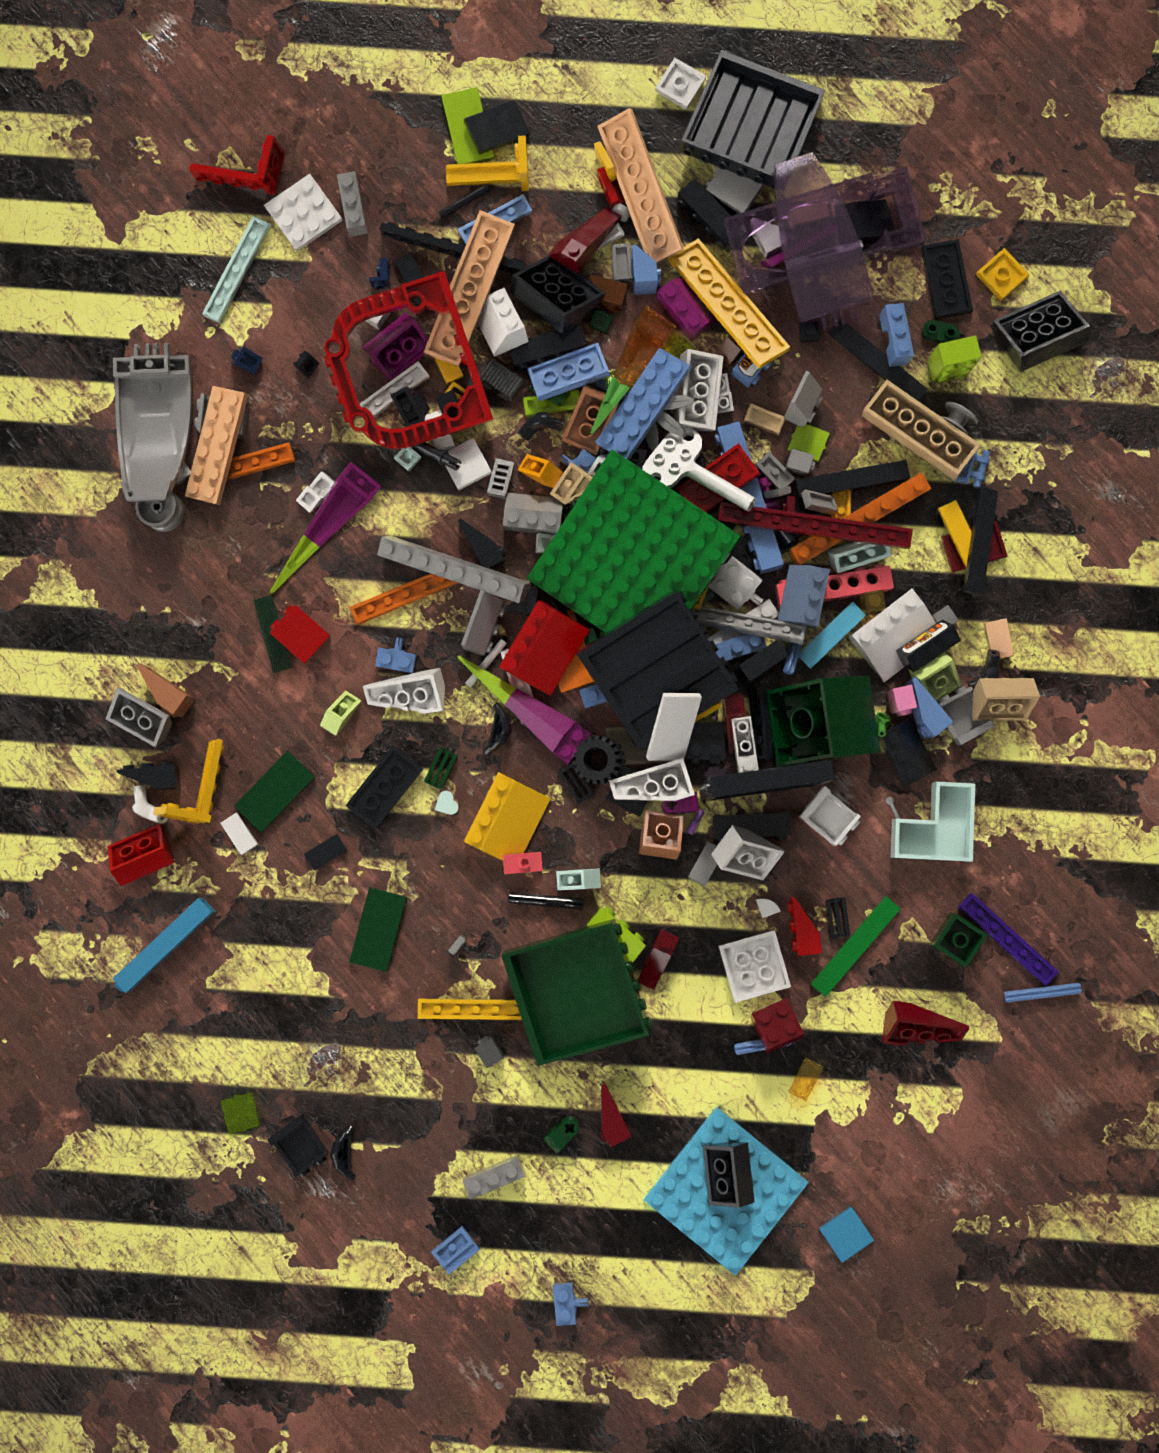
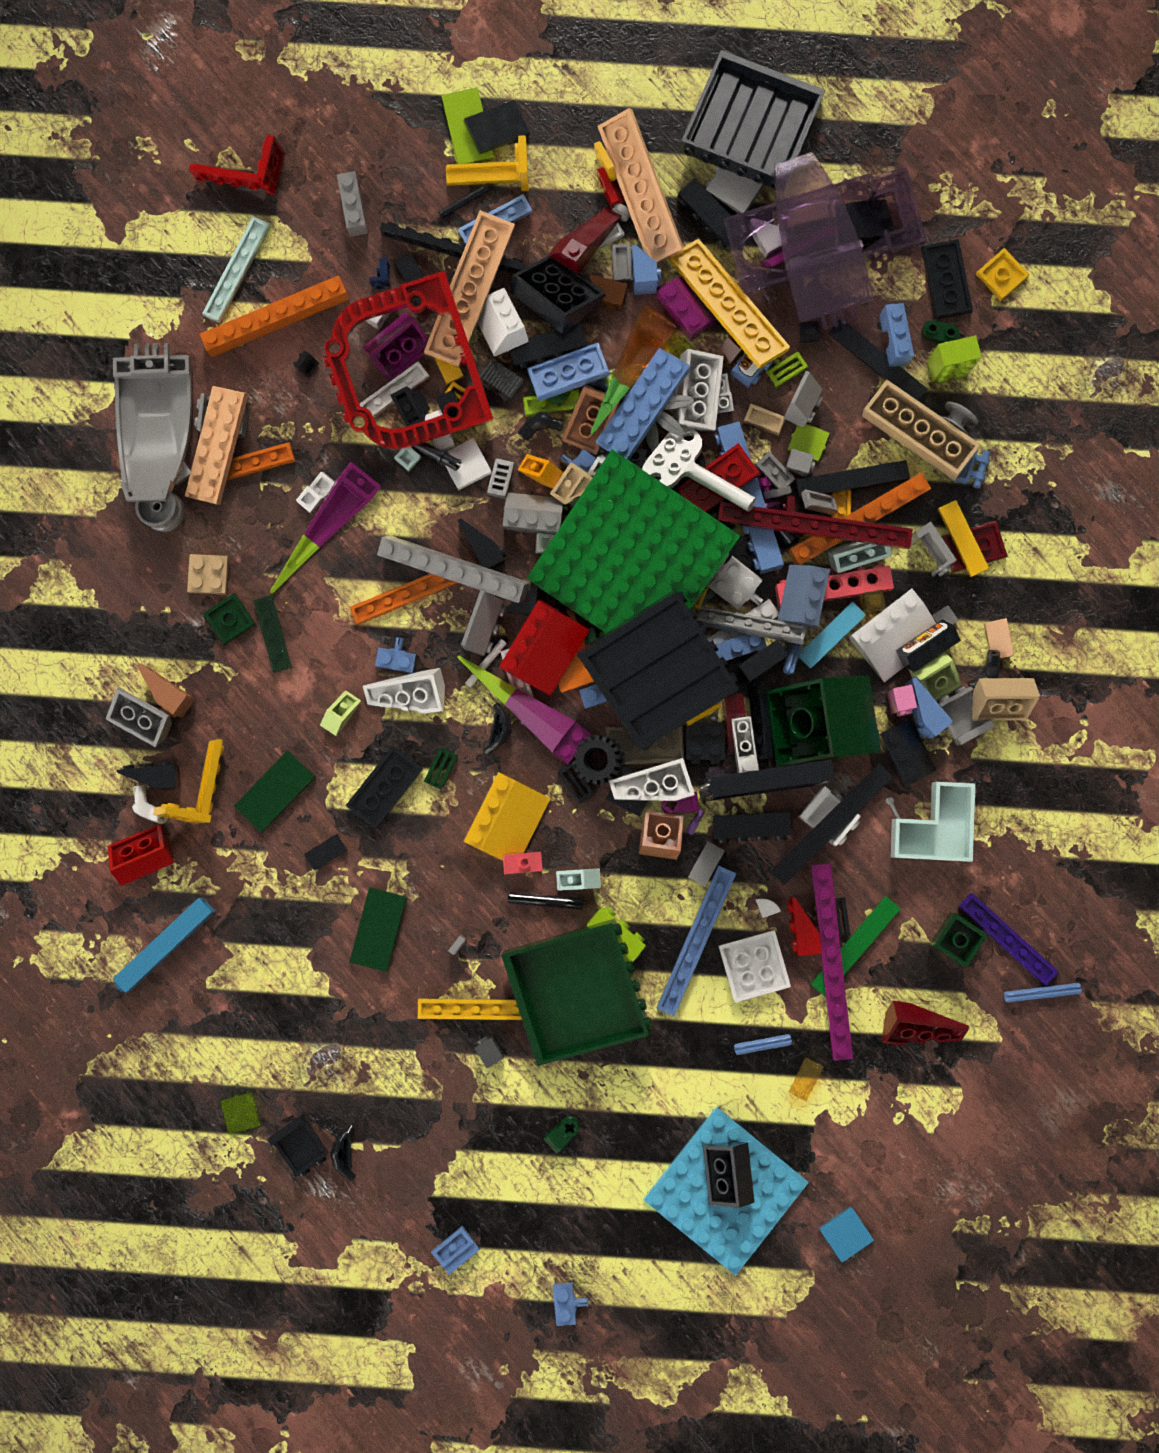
(208, 574): none -> tan plate
(229, 619): none -> dark green tile
(239, 833): white tile -> none
(246, 359): dark blue bracket -> none
(274, 316): none -> orange brick
(299, 633): red panel -> none
(303, 212): white plate -> none
(446, 803): light aqua tile -> none
(494, 1177): light grey brick -> none
(601, 321): dark green tile -> none
(612, 1122): dark red slope -> none
(657, 959): dark red slope -> none
(673, 726): white tile -> none
(680, 83): white plate -> none
(696, 940): none -> medium blue plate
(746, 853): white slope -> none
(773, 378): none -> lime tile
(777, 1025): dark red brick -> none
(831, 824): none -> black tile
(831, 962): none -> magenta plate
(883, 722): bright green plate -> none
(936, 547): none -> light grey panel
(980, 541): black tile -> none
(1042, 330): black slope -> none

